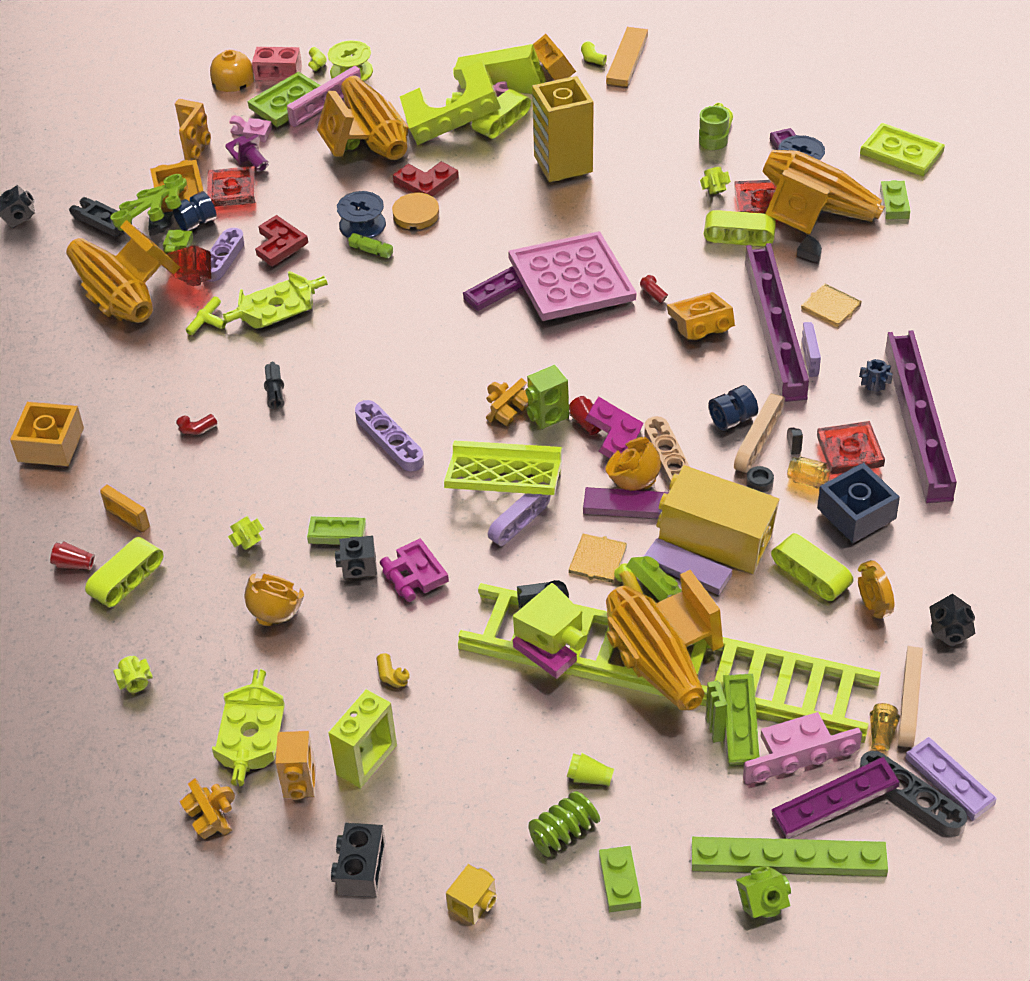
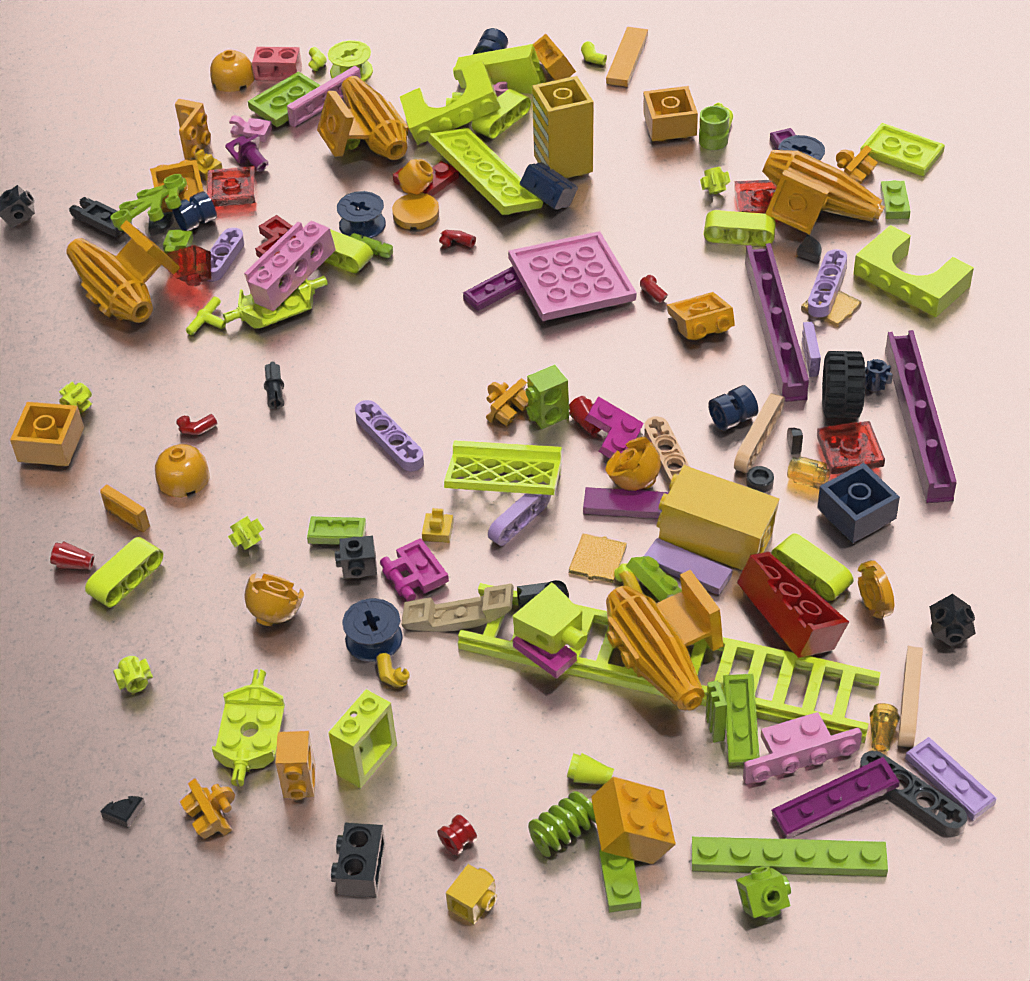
(76, 395): none -> neon yellow gear
(123, 811): none -> black tile
(181, 470): none -> light orange cylinder
(206, 162): none -> yellow tile
(281, 267): none -> bright pink brick
(349, 253): none -> neon yellow beam
(370, 614): none -> dark blue piece
(415, 176): none -> light orange head
(437, 526): none -> yellow tile
(457, 834): none -> red wheel
(458, 236): none -> red arm
(459, 614): none -> tan slope
(484, 170): none -> neon yellow plate
(491, 40): none -> dark blue wheel
(548, 185): none -> dark blue brick
(633, 820): none -> light orange brick
(670, 113): none -> light orange brick
(791, 606): none -> red wedge
(827, 282): none -> lavender beam
(843, 384): none -> black tyre
(851, 164): none -> light orange hips
(927, 292): none -> neon yellow arch

